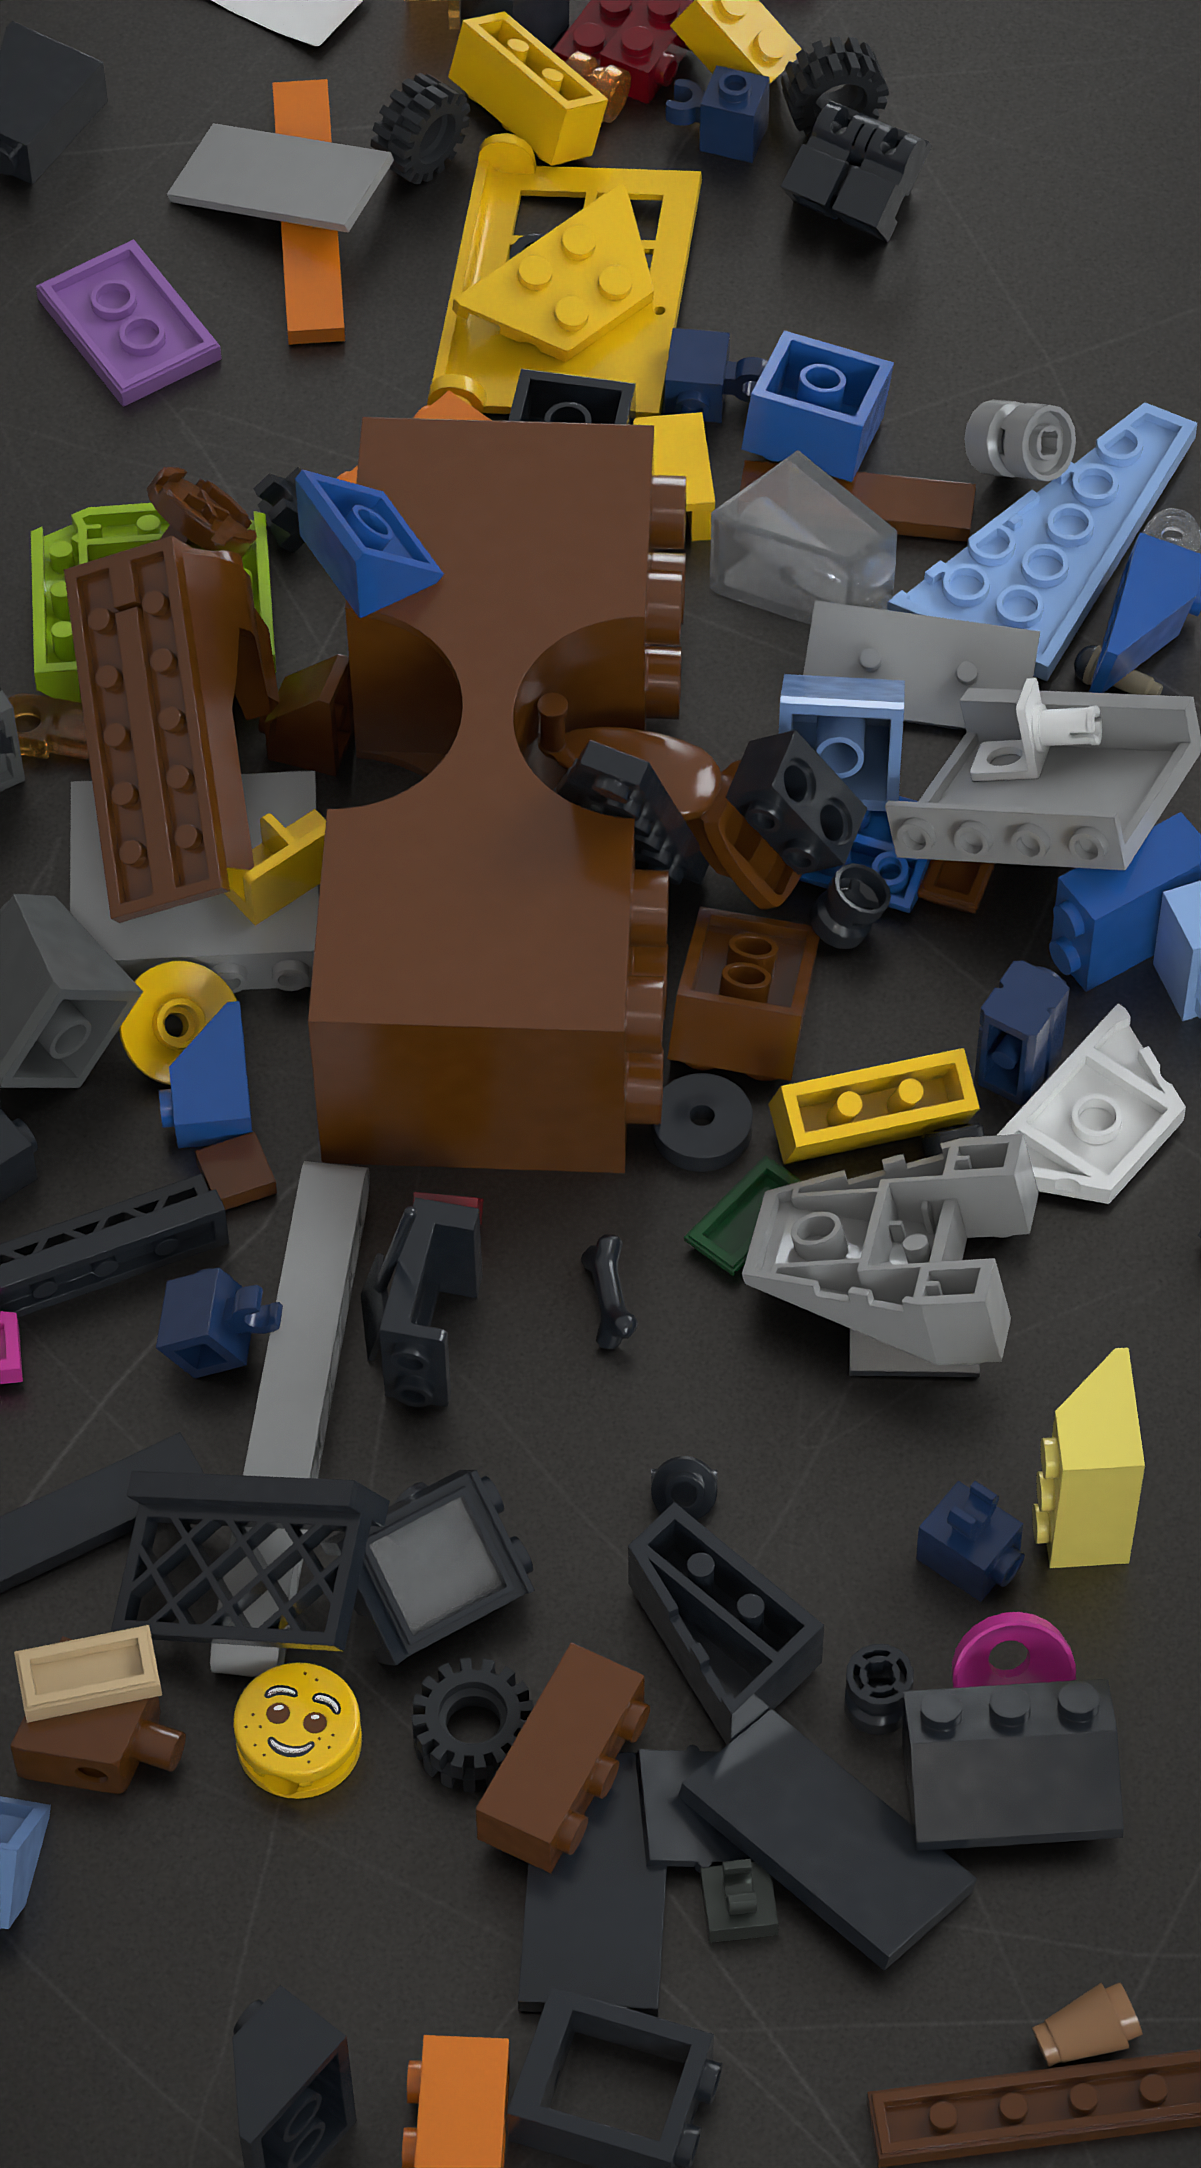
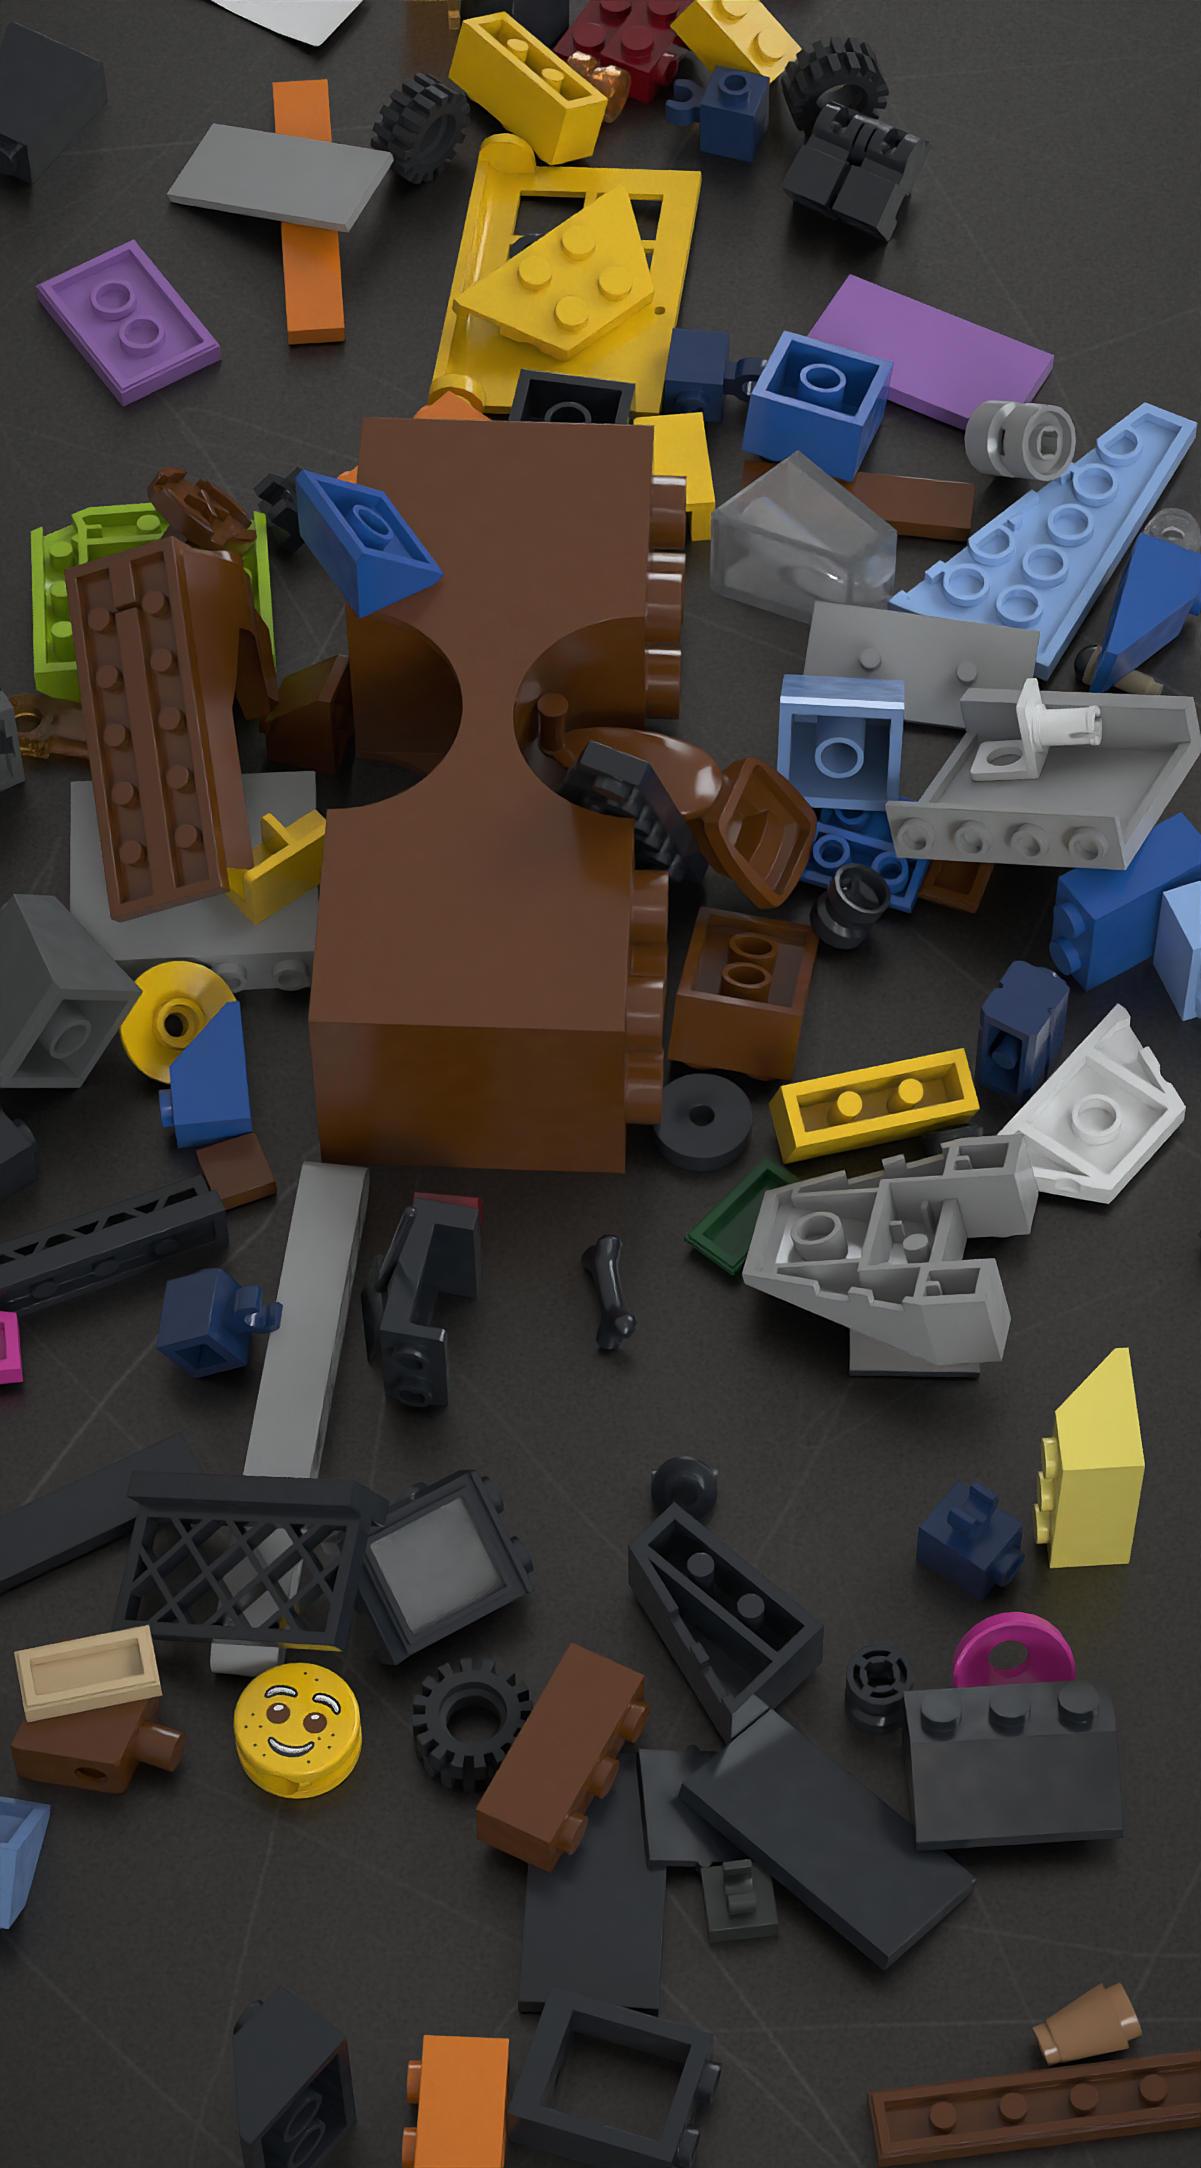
(796, 802): black brick -> none
(938, 359): none -> medium lavender tile

